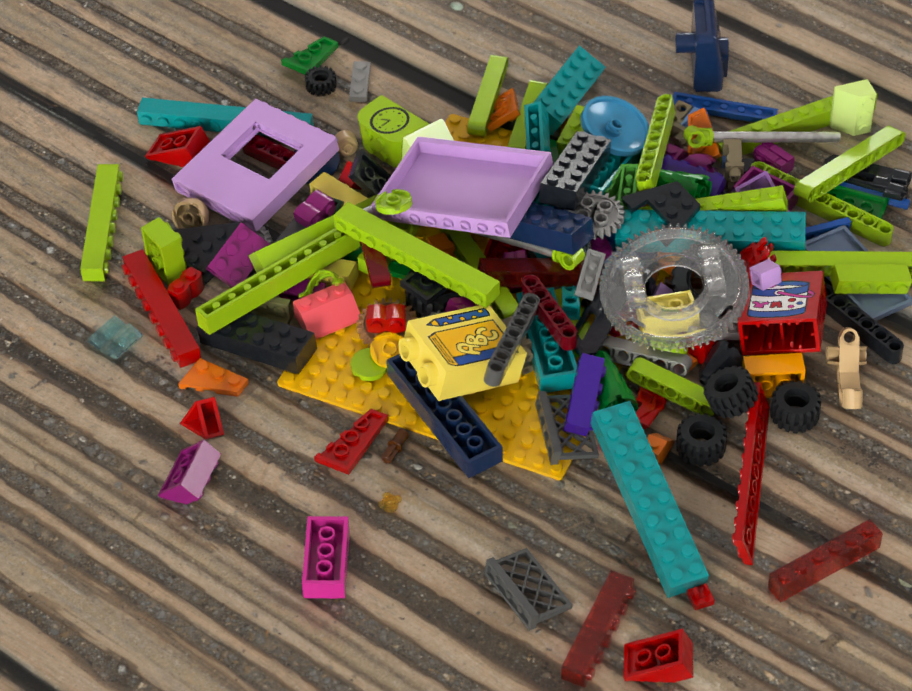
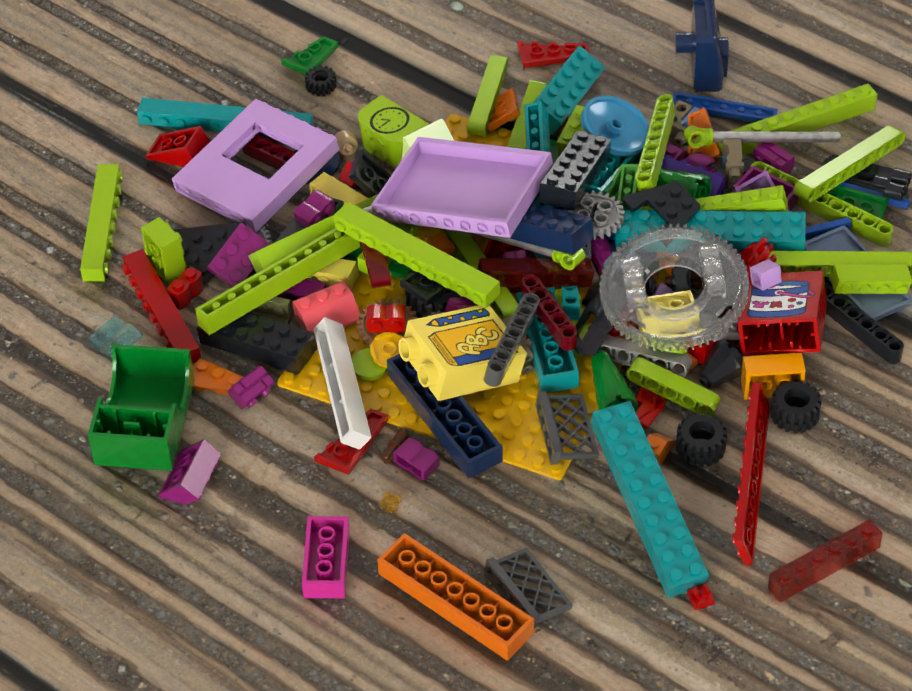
(144, 408): none -> green piece
(190, 213): tan cylinder -> none
(204, 419): red slope -> none
(251, 387): none -> magenta brick
(320, 275): lime helmet -> none
(342, 383): none -> white brick
(359, 81): light grey plate -> none
(393, 202): lime tile -> none
(416, 458): none -> magenta brick
(456, 596): none -> orange brick
(543, 54): none -> red wing
(584, 394): dark purple brick -> none
(590, 274): light grey plate -> none
(597, 629): clear red brick -> none
(659, 658): red slope -> none
(730, 392): black tyre -> none
(847, 358): tan connector -> none
(853, 107): yellowish green slope -> none

